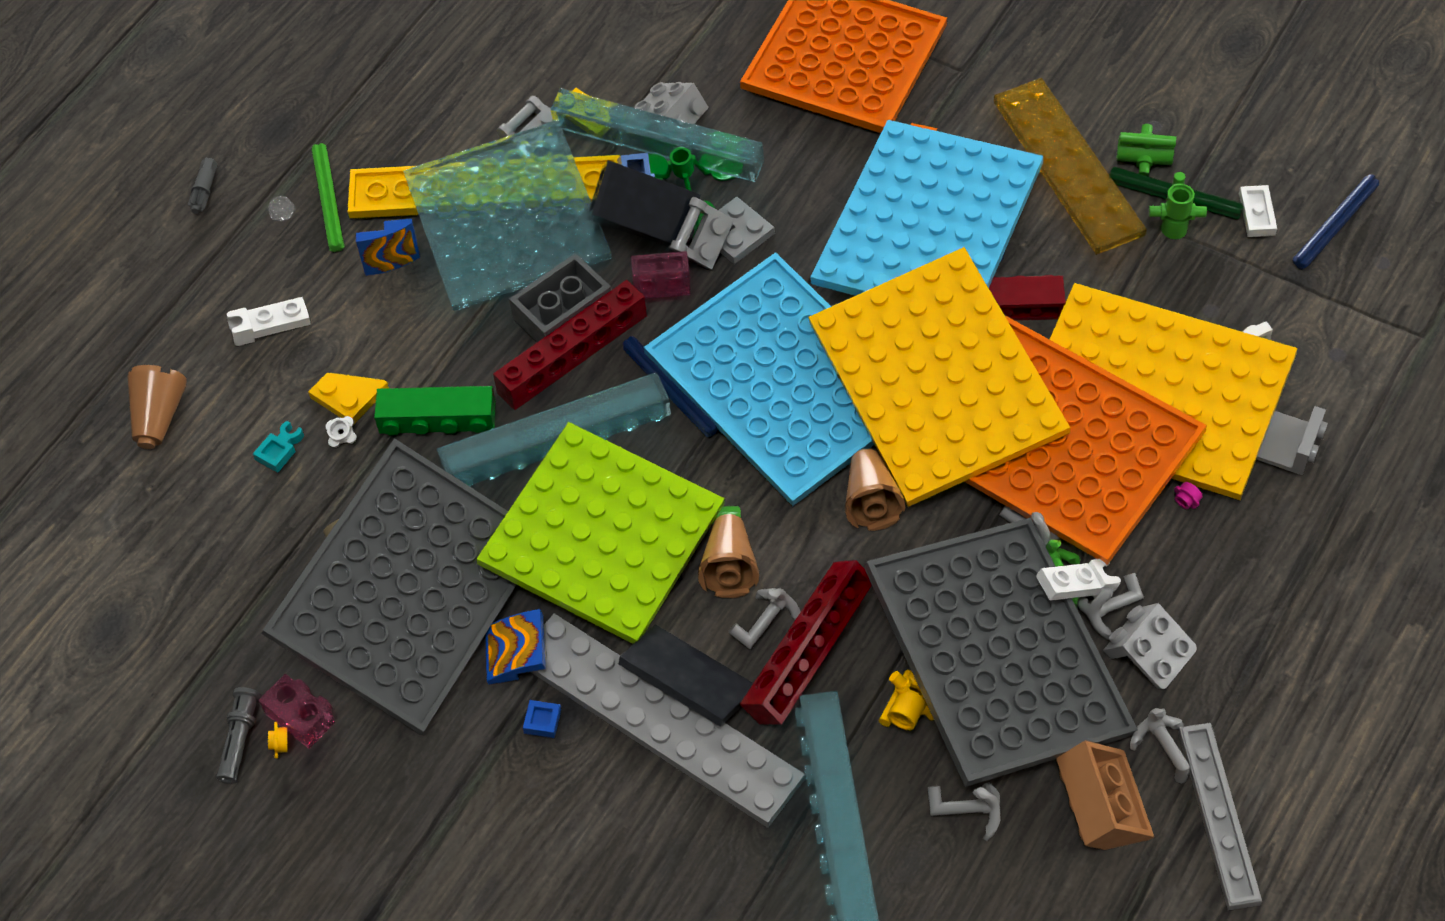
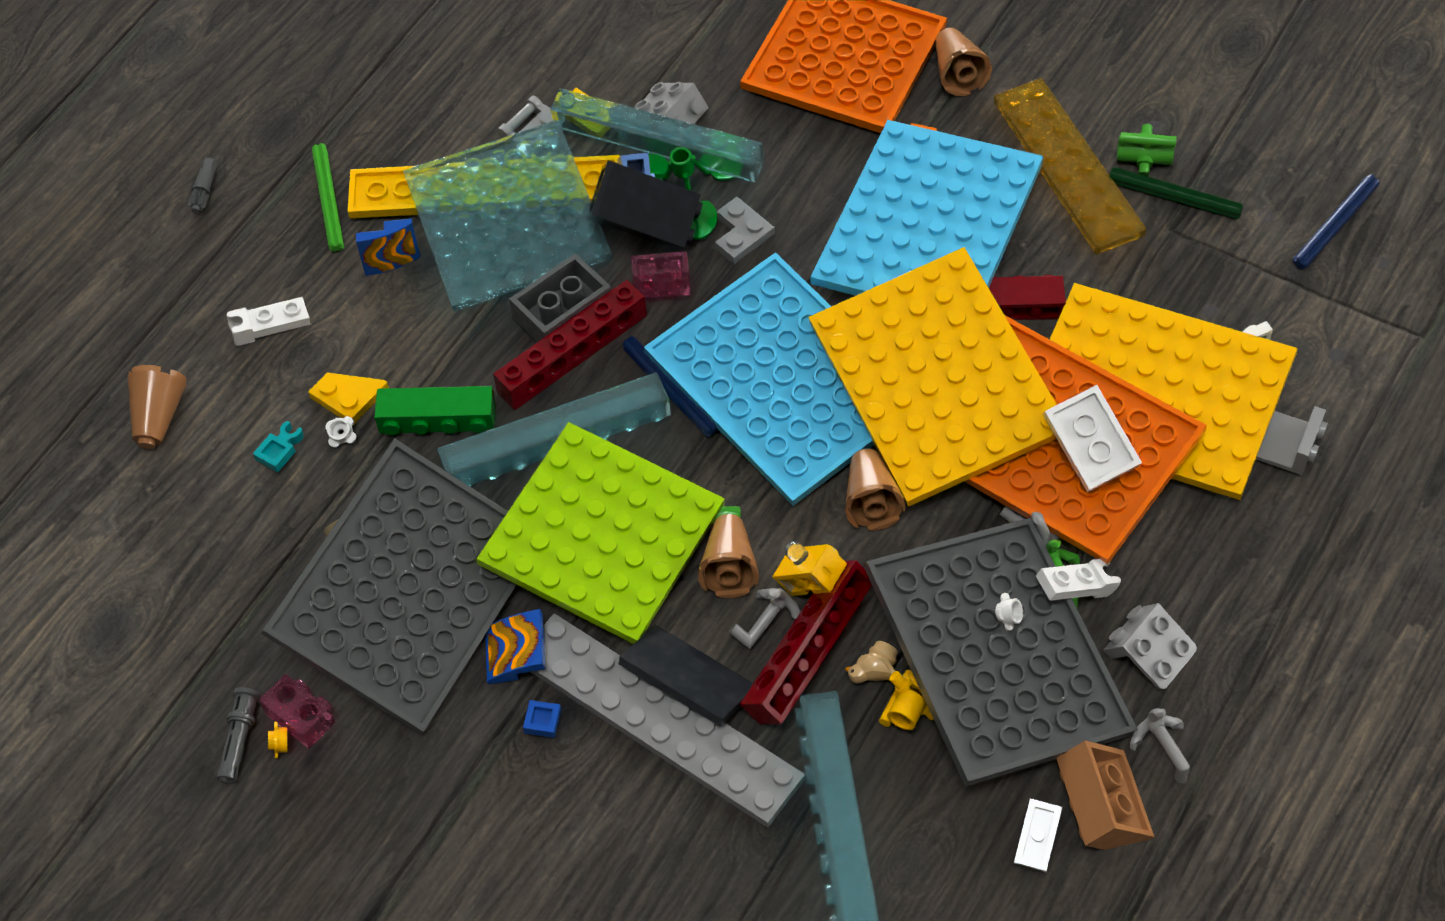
(281, 208): clear plate -> none
(708, 237): light grey plate -> none
(809, 569): none -> yellow piece
(875, 665): none -> tan animal
(961, 63): none -> medium nougat cone
(987, 802): light grey piece -> none
(1009, 611): none -> white plate
(1038, 835): none -> white plate
(1092, 438): none -> white plate
(1104, 603): light grey piece -> none
(1177, 209): bright green pin -> none
(1187, 495): dark pink plate -> none
(1219, 817): light grey tile -> none
(1258, 211): white plate -> none

